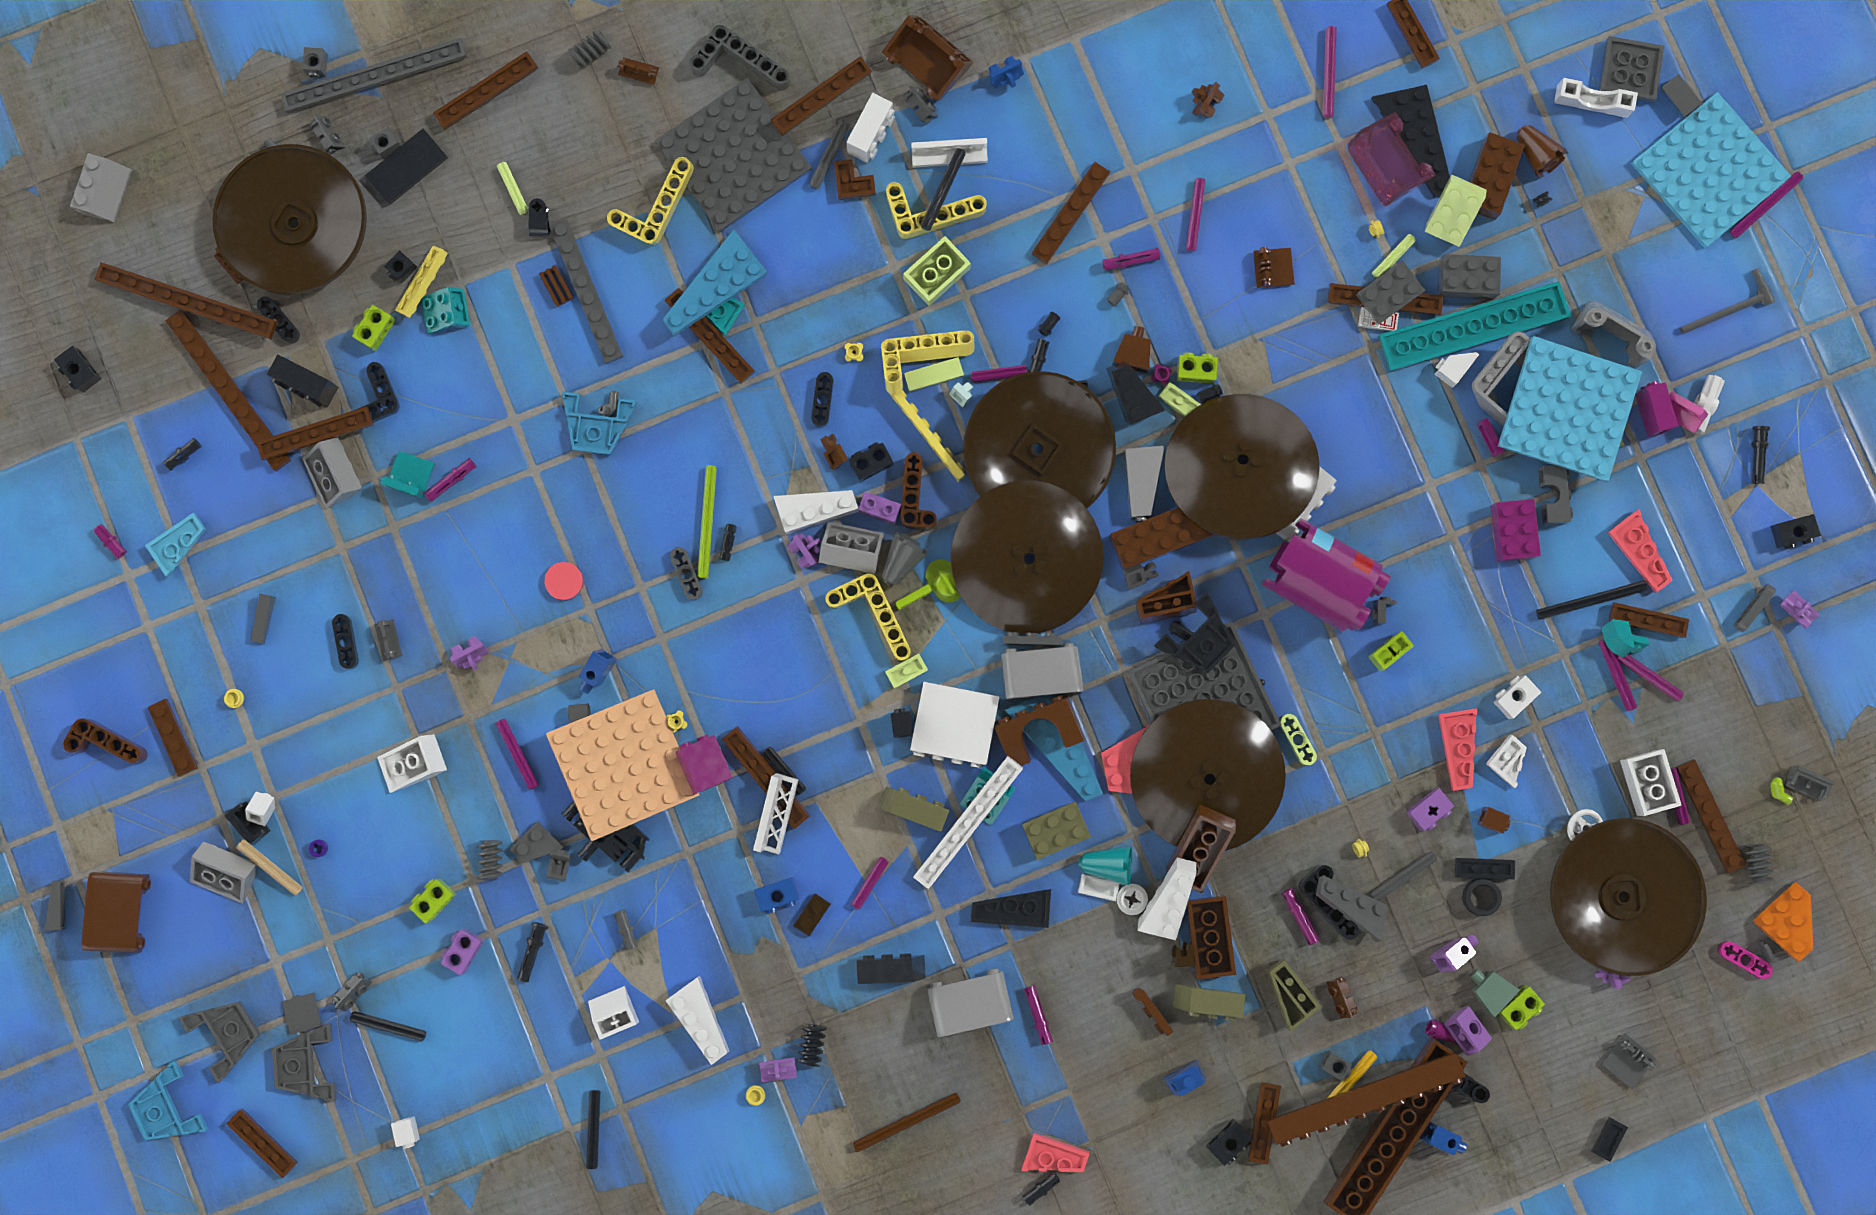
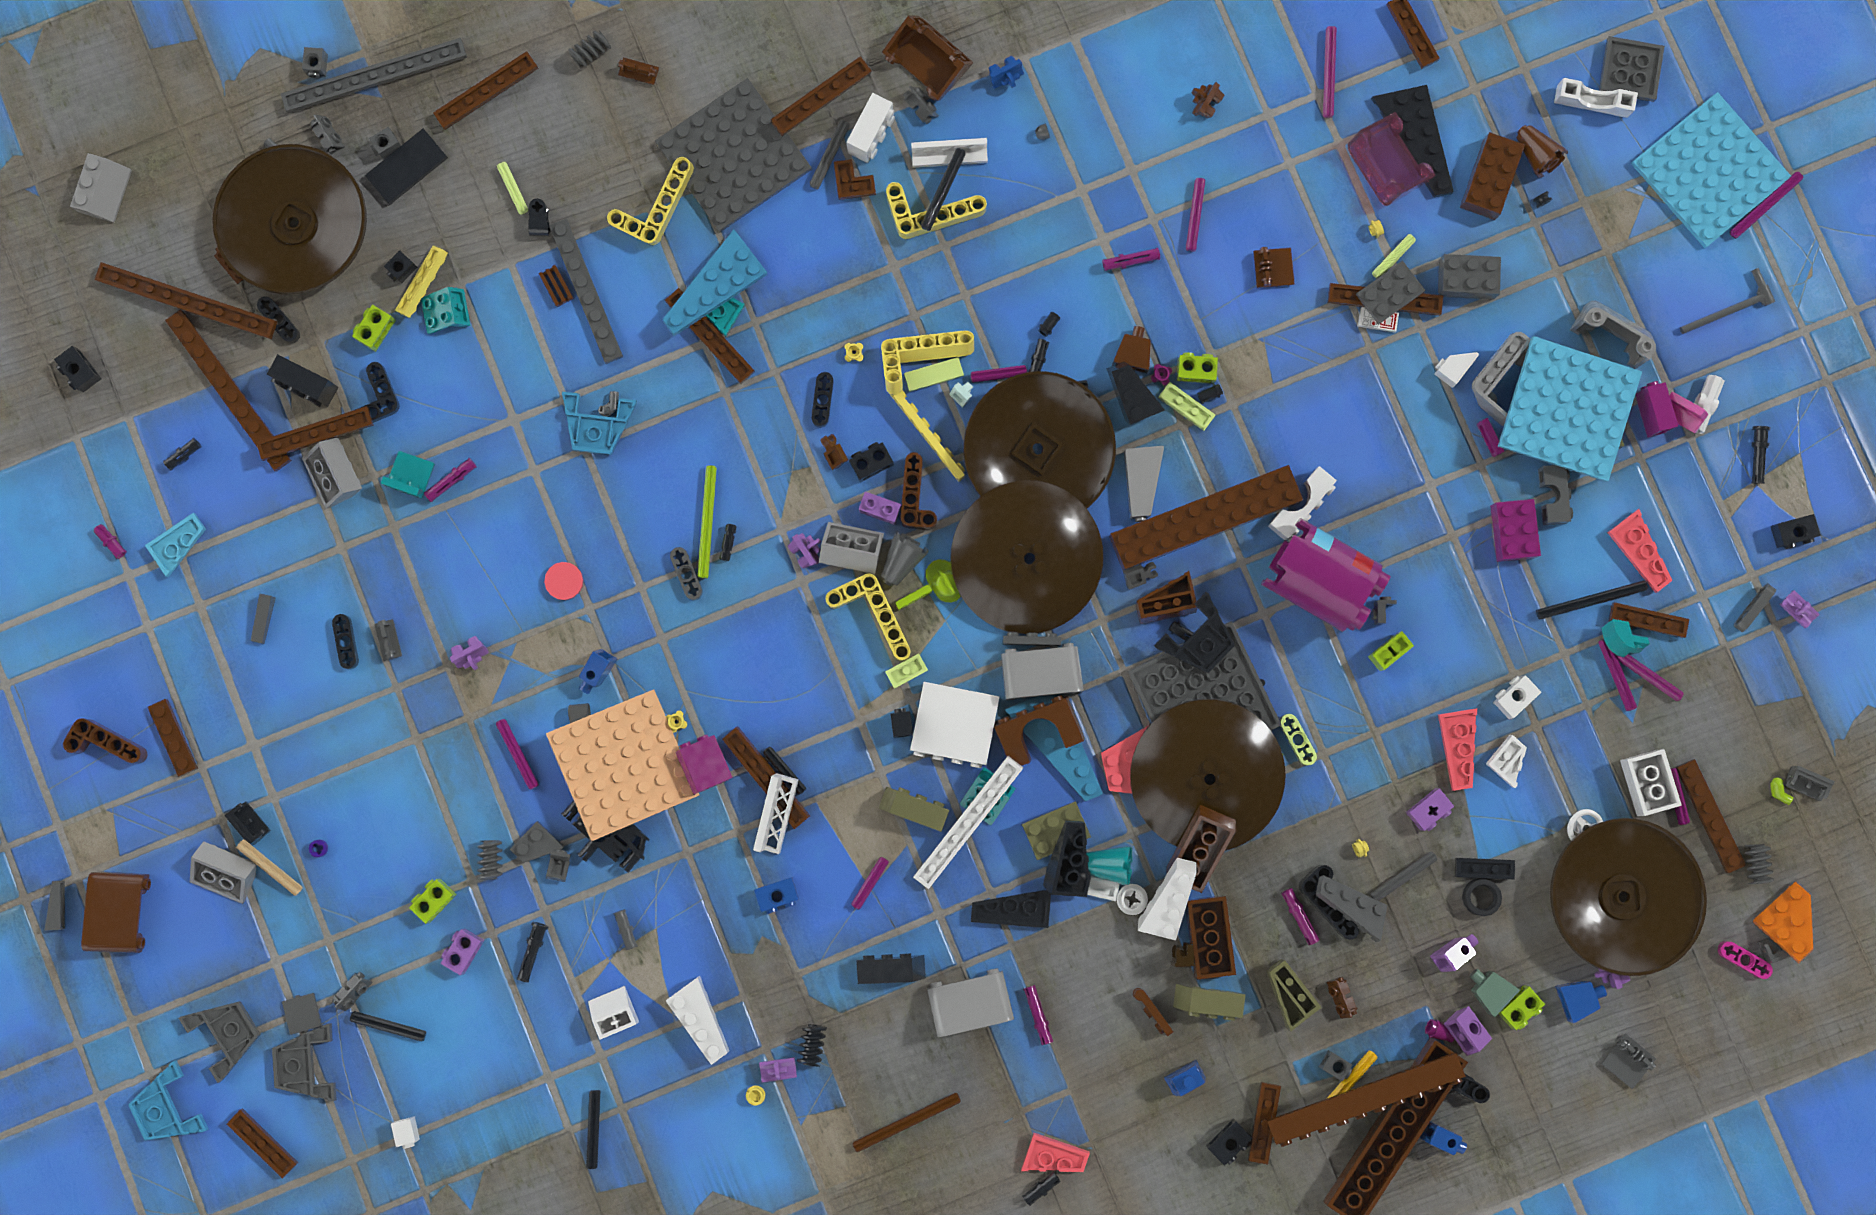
(234, 698): light yellow plate -> none
(260, 808): white brick -> none
(412, 763): white slope -> none
(741, 54): dark grey beam -> none
(812, 914): dark brown plate -> none
(813, 509): white wedge -> none
(937, 271): yellowish green brick -> none
(1042, 132): none -> dark grey hinge
(1068, 866): none -> black wedge
(1070, 213): reddish brown plate -> none
(1118, 294): dark grey pin -> none
(1237, 497): dark brown dish -> none
(1455, 210): yellowish green brick -> none
(1474, 326): teal plate -> none
(1494, 820): reddish brown brick -> none
(1580, 999): none -> blue torso
(1609, 1139): black plate -> none
(1681, 95): dark grey hinge -> none

